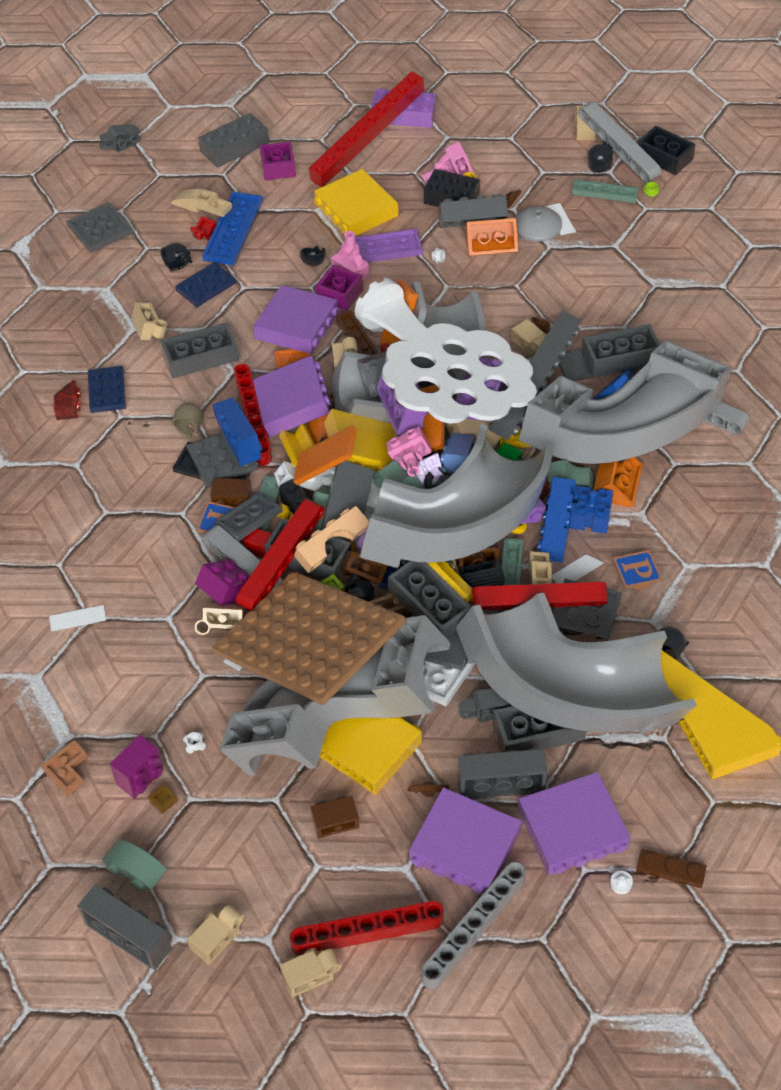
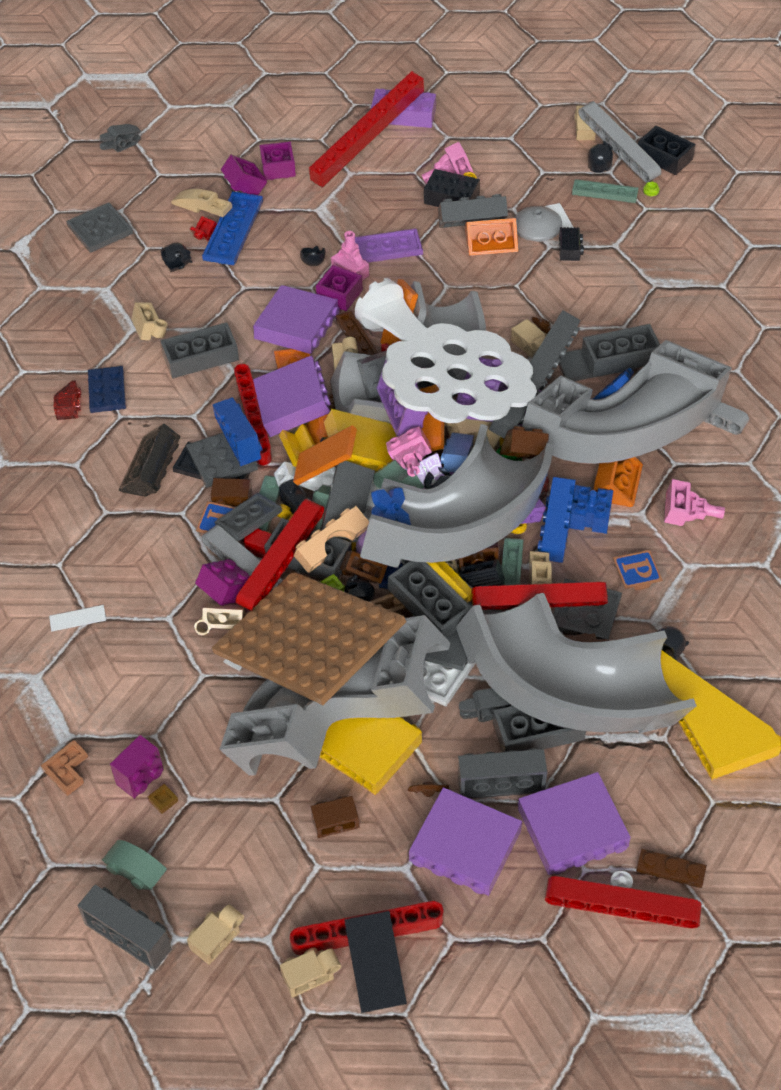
(150, 462): none -> clear smoke slope
(187, 415): dark tan helmet -> none
(194, 737): white plate -> none
(205, 284): dark blue plate -> none
(233, 140): dark grey brick -> none
(243, 175): none -> magenta brick
(356, 203): yellow brick -> none
(375, 962): none -> black tile
(389, 505): none -> blue plant
(438, 255): white plate -> none
(469, 933): light grey beam -> none
(511, 197): reddish brown piece -> none
(524, 443): none -> reddish brown slope
(565, 470): sand green brick -> none
(570, 244): none -> black brick
(577, 569): white sticker -> none
(623, 902): none -> red beam
(686, 505): none -> bright pink brick

